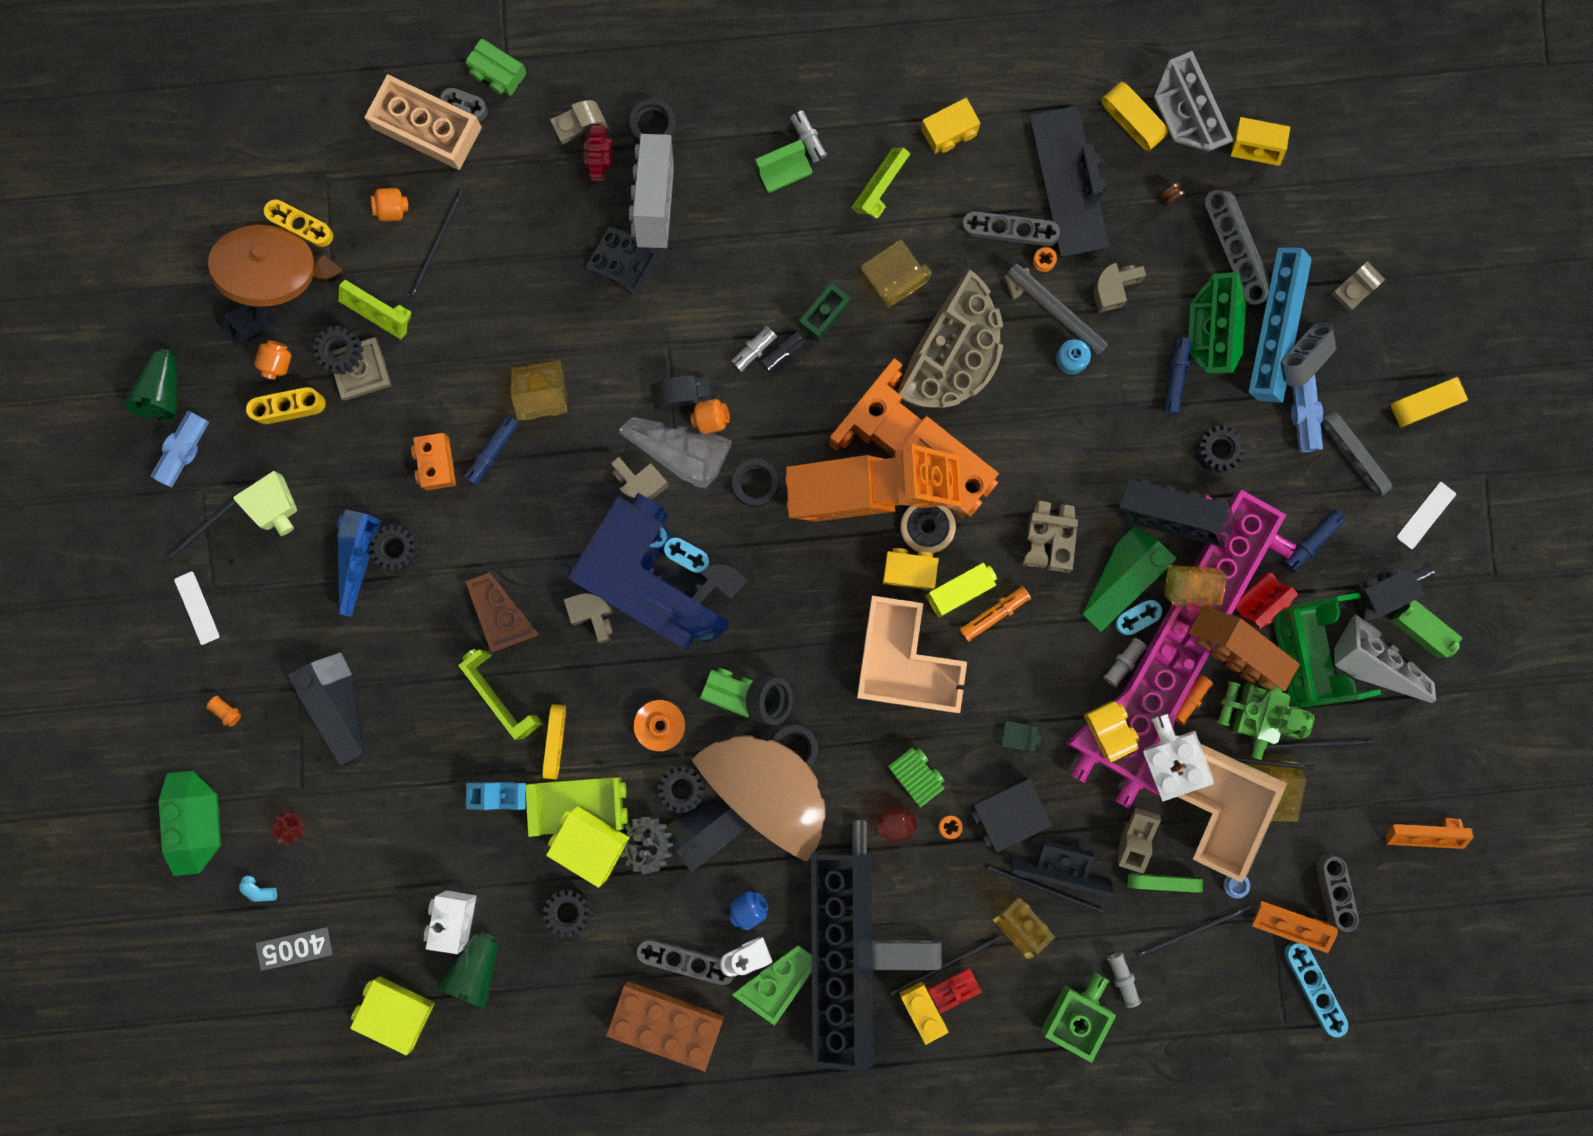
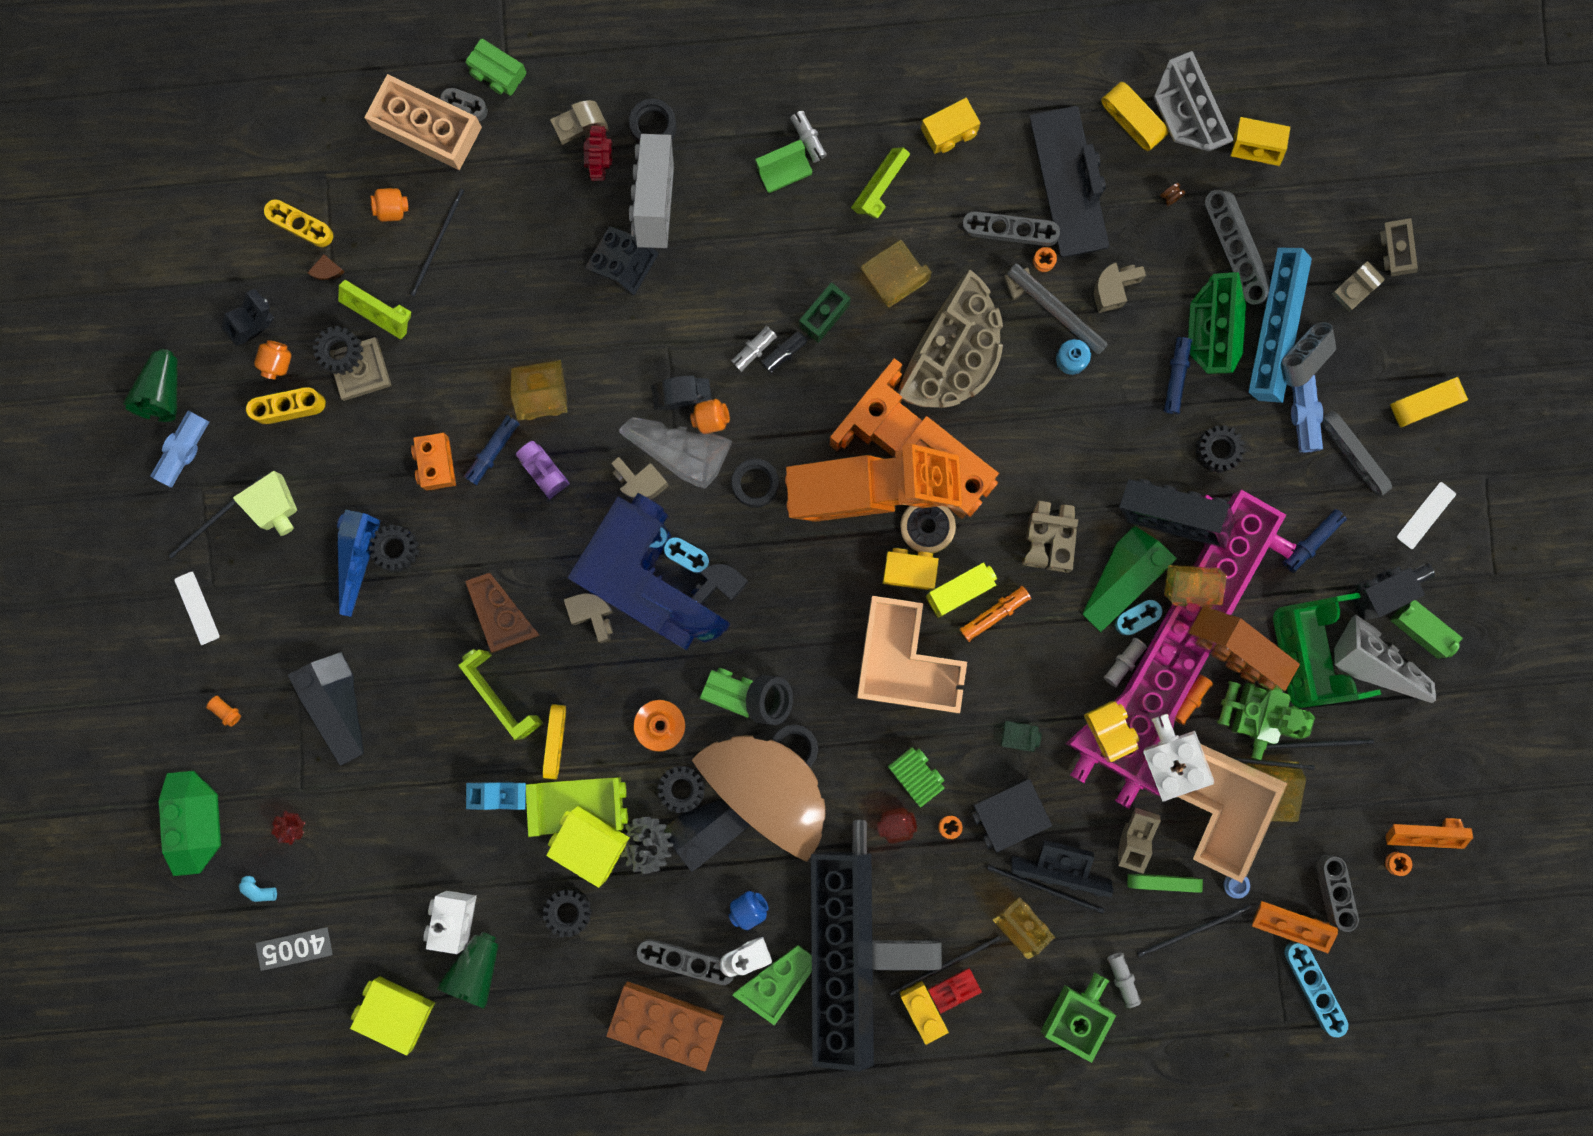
(261, 265): dark orange dish -> none
(542, 469): none -> medium lavender piece
(1264, 601): red bracket -> none
(1390, 865): none -> orange bush
(1400, 246): none -> dark tan brick

